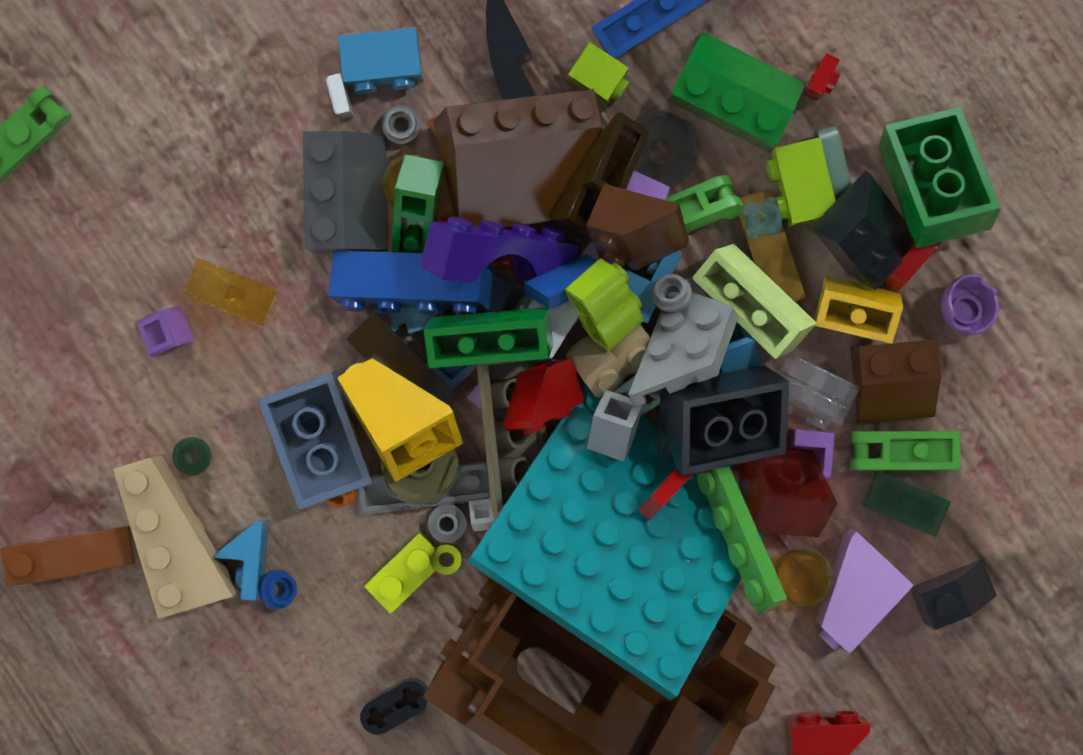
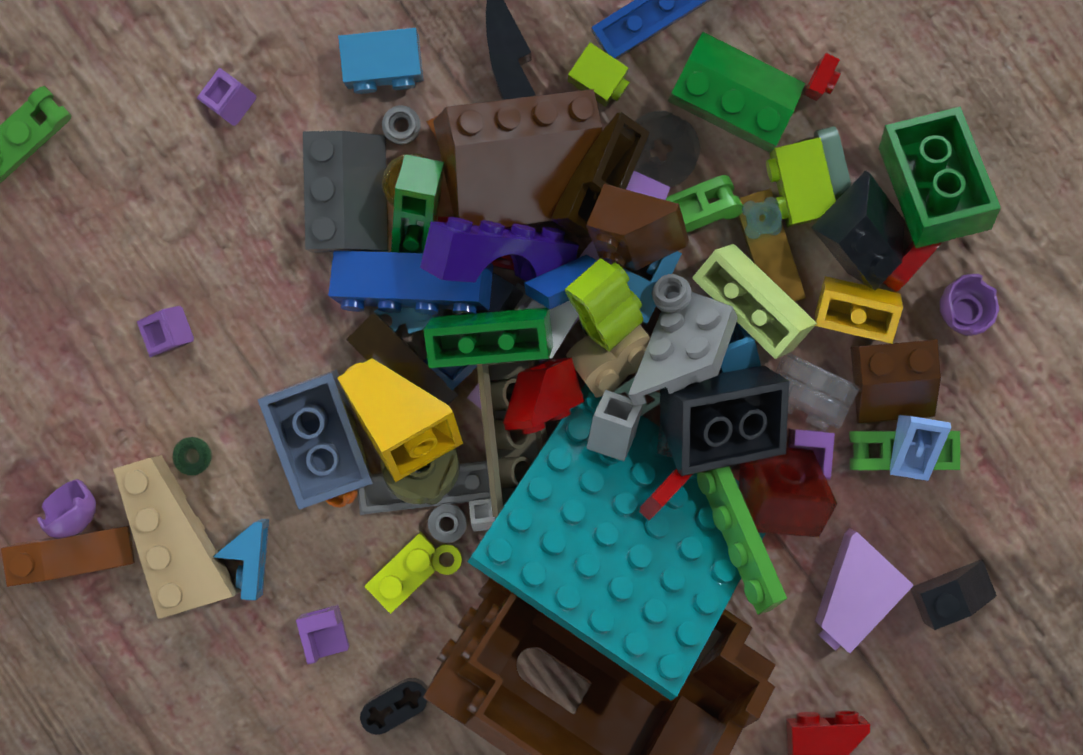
(68, 510): none -> medium lavender hair
(227, 97): none -> medium lavender slope
(230, 292): clear yellow slope -> none
(286, 586): blue plate -> none
(322, 633): none -> medium lavender panel
(339, 97): white tile -> none
(805, 576): clear yellow hair -> none
(906, 503): clear green plate -> none
(917, 446): none -> light blue slope

